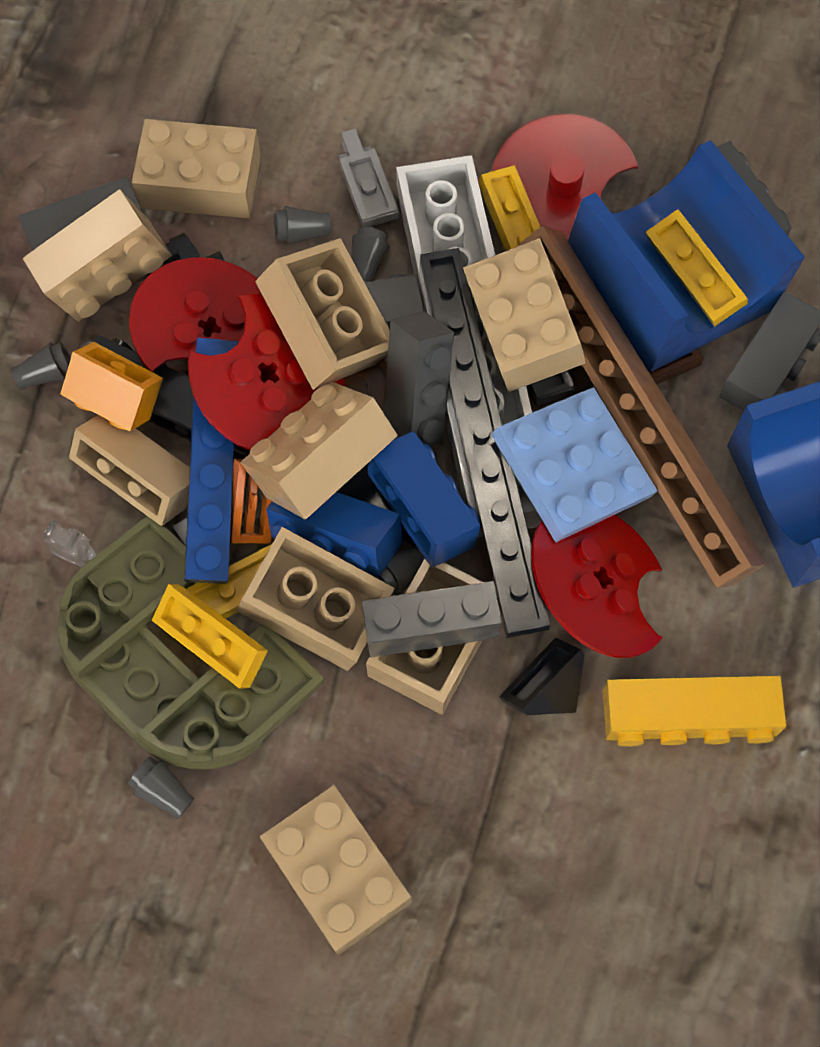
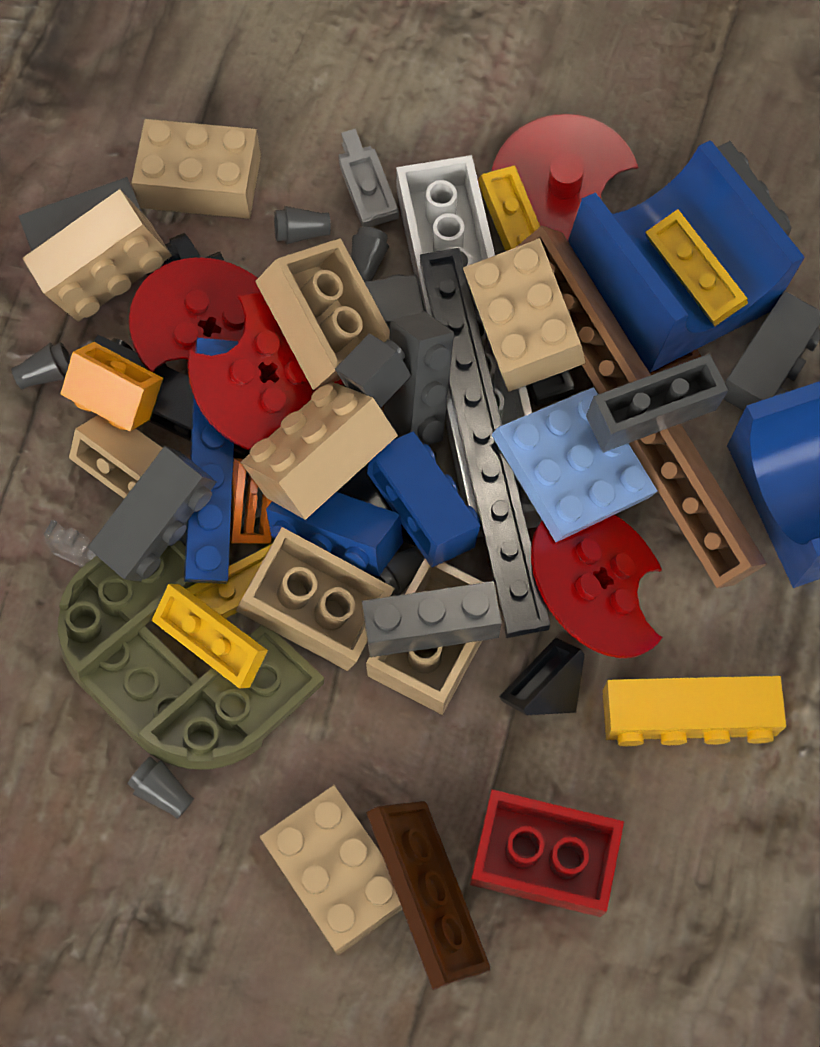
(152, 515): none -> dark grey brick
(374, 369): none -> dark grey brick
(428, 893): none -> reddish brown tile
(547, 853): none -> red brick
(656, 402): none -> dark grey brick

